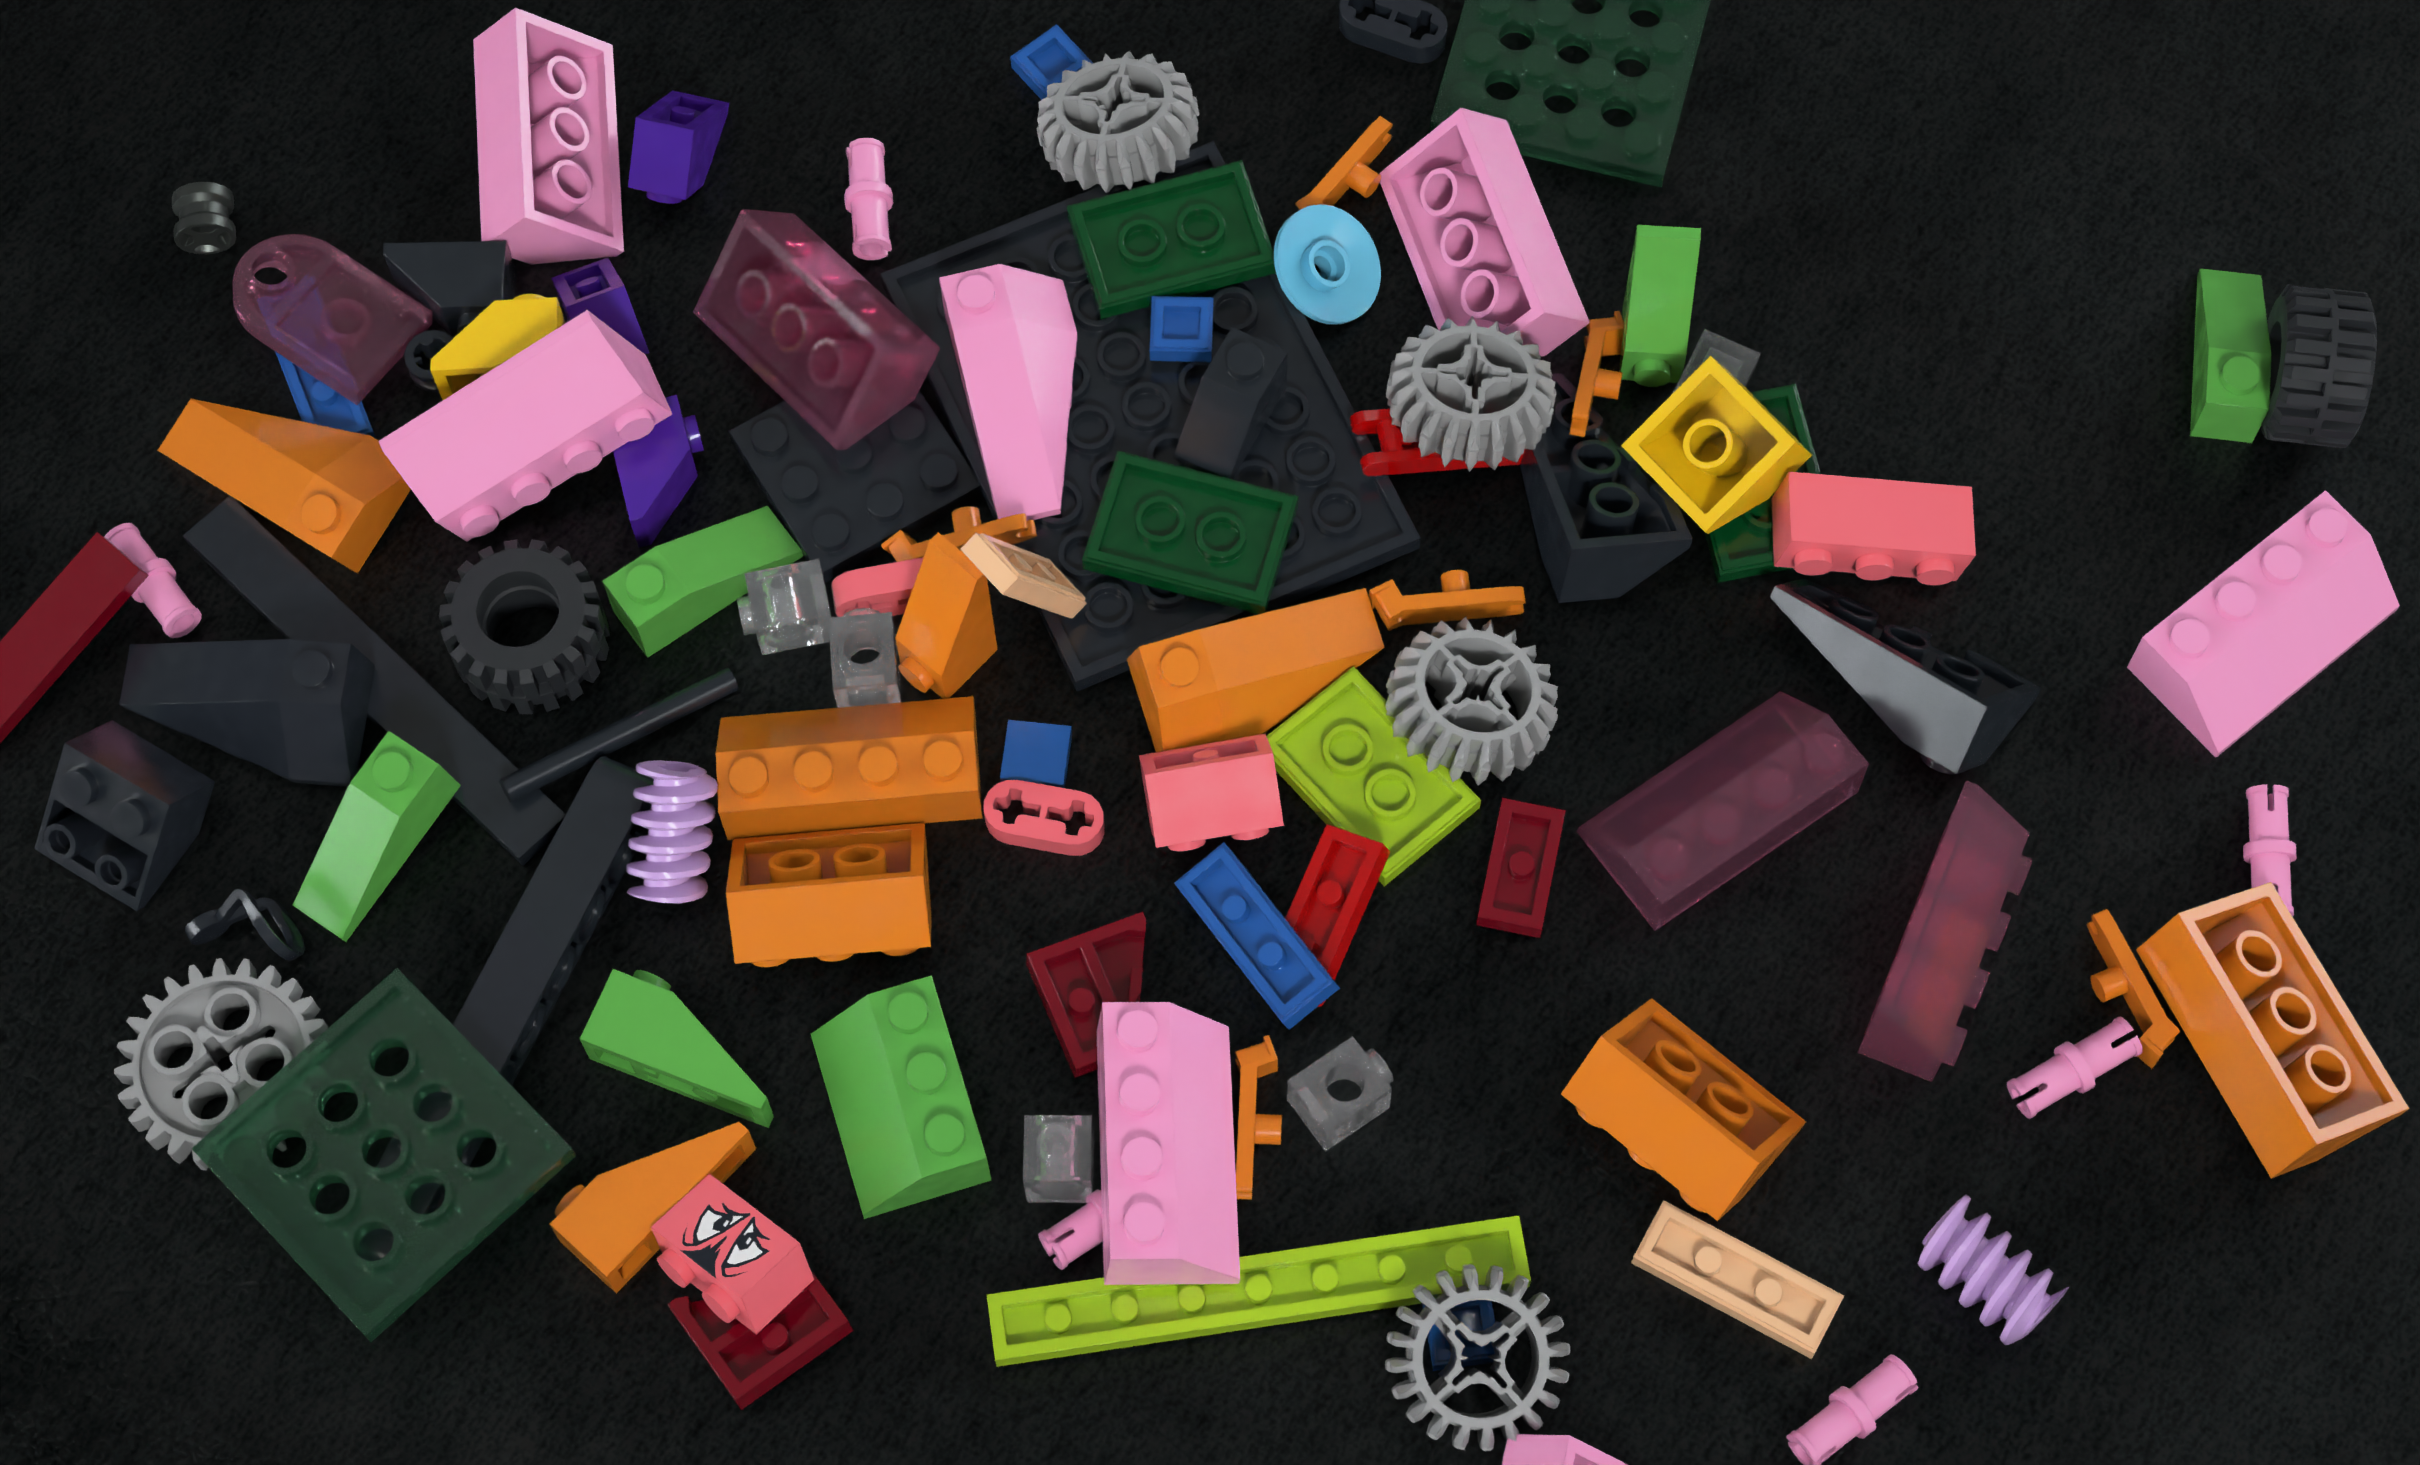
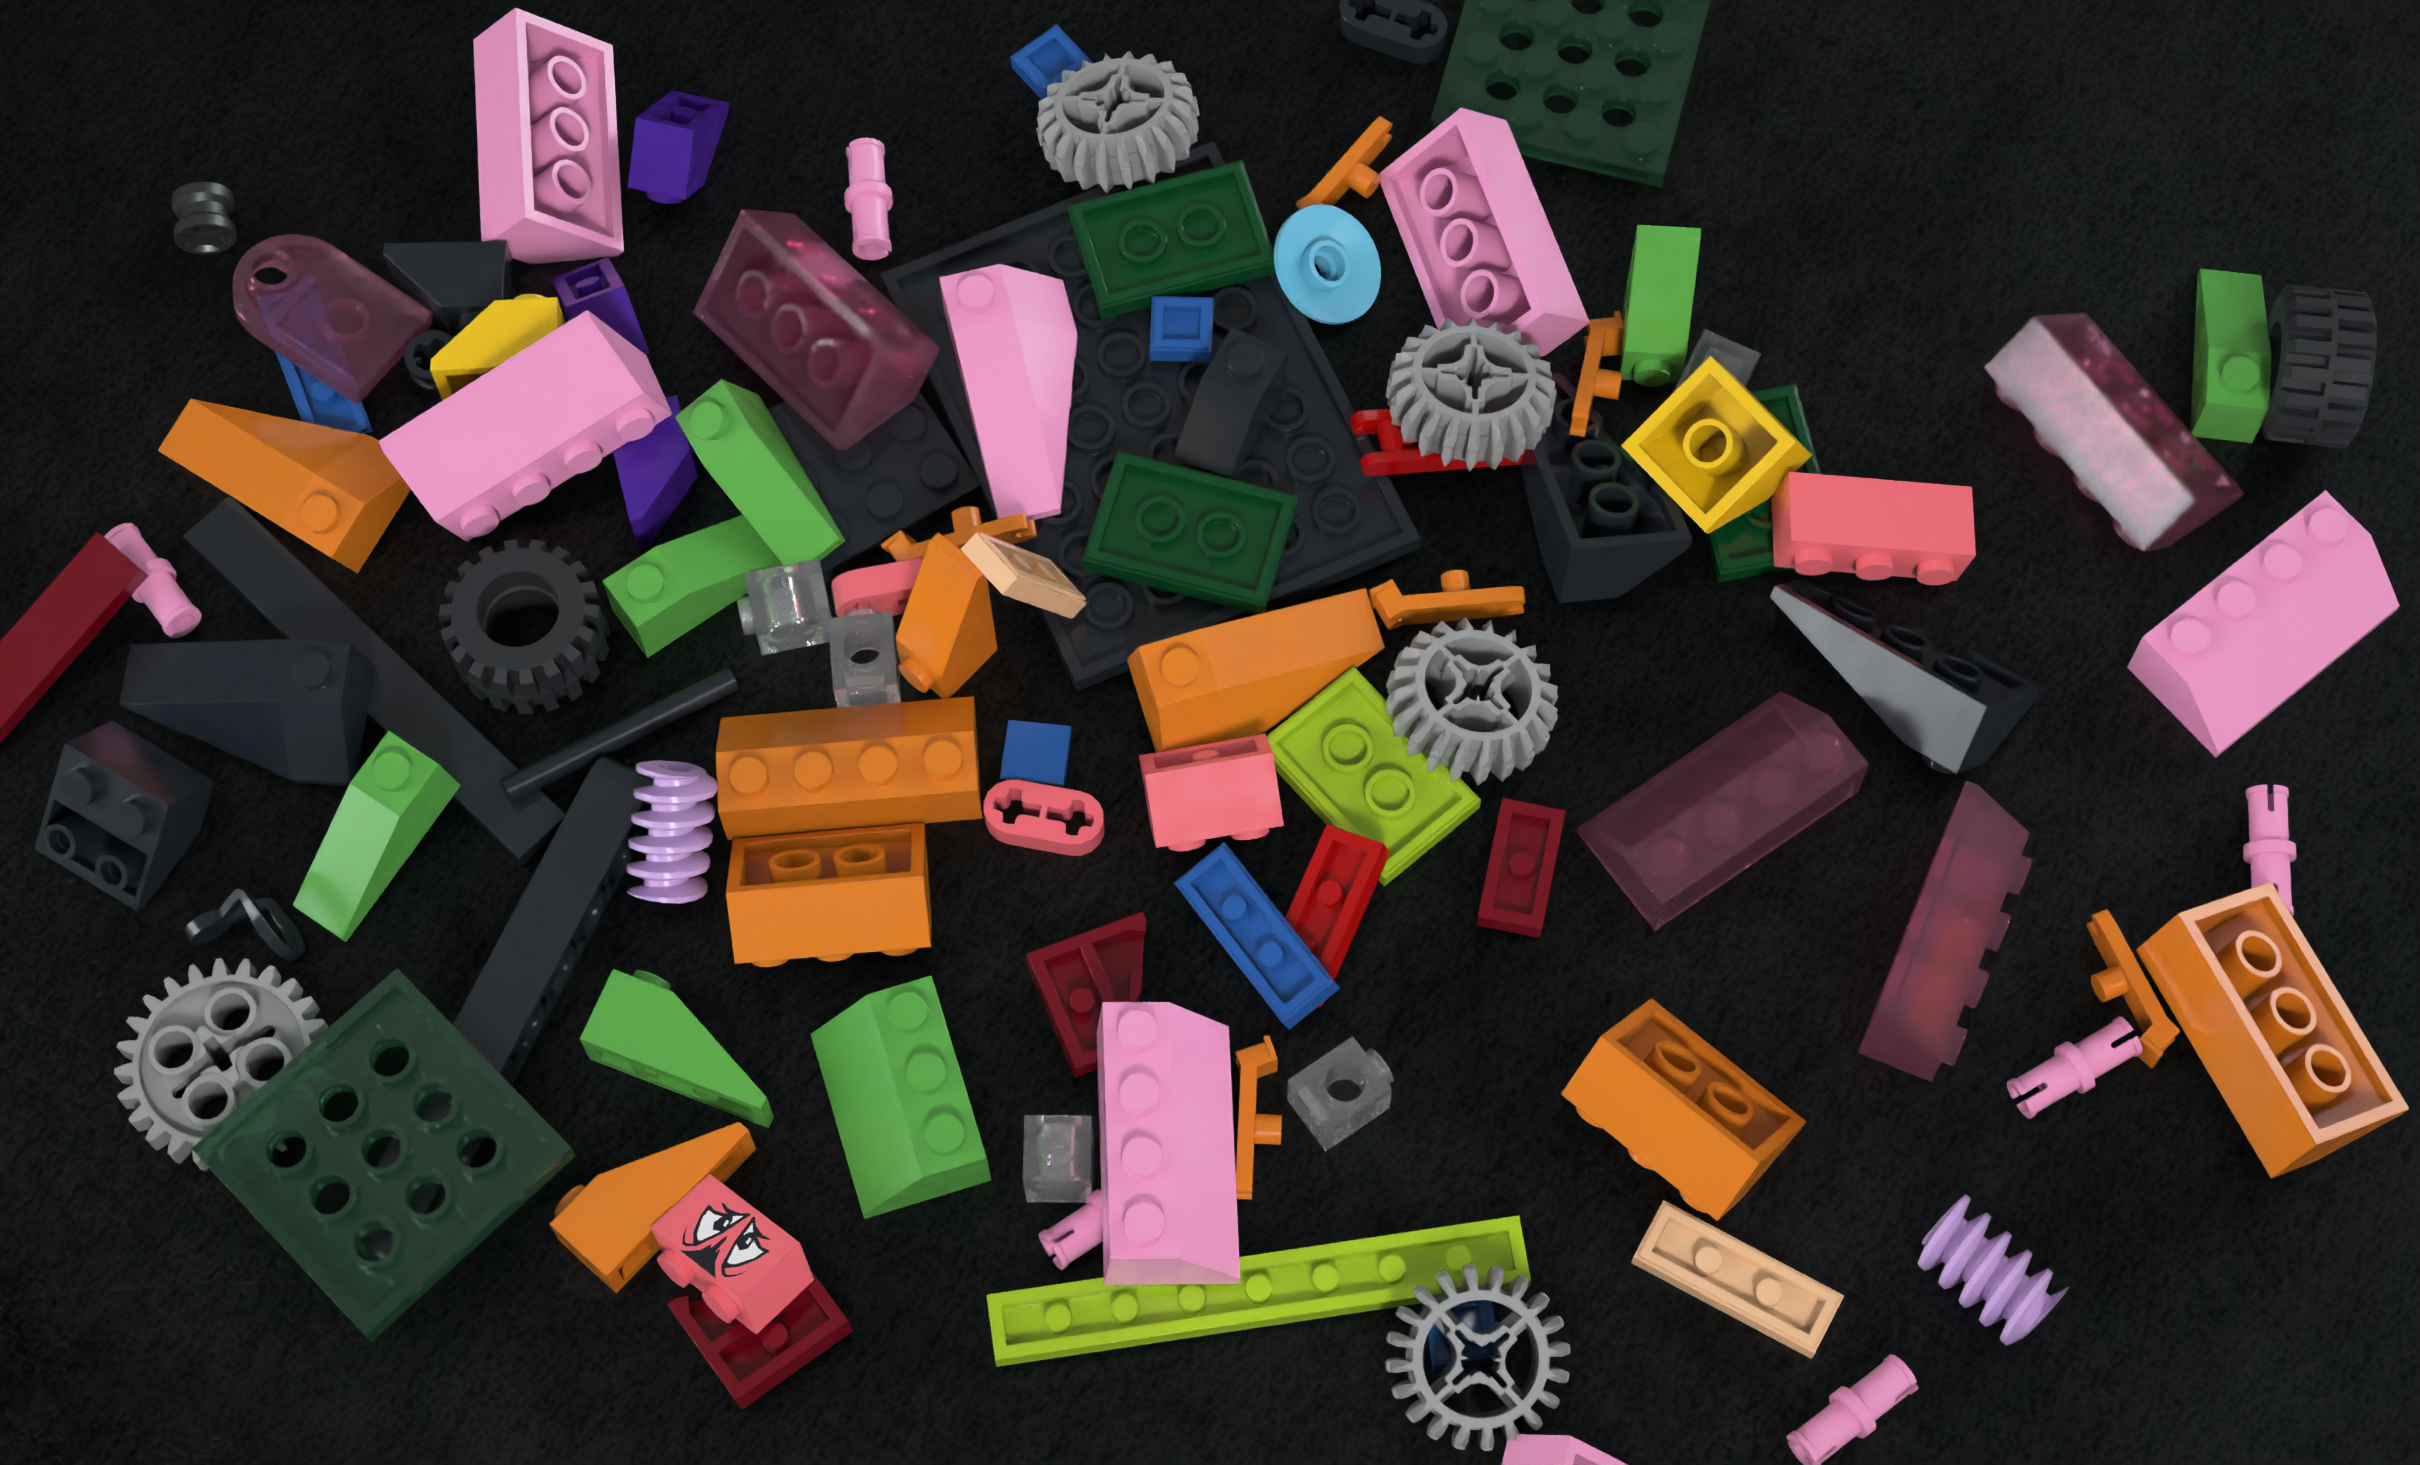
(759, 472): none -> bright green slope
(2111, 430): none -> slope

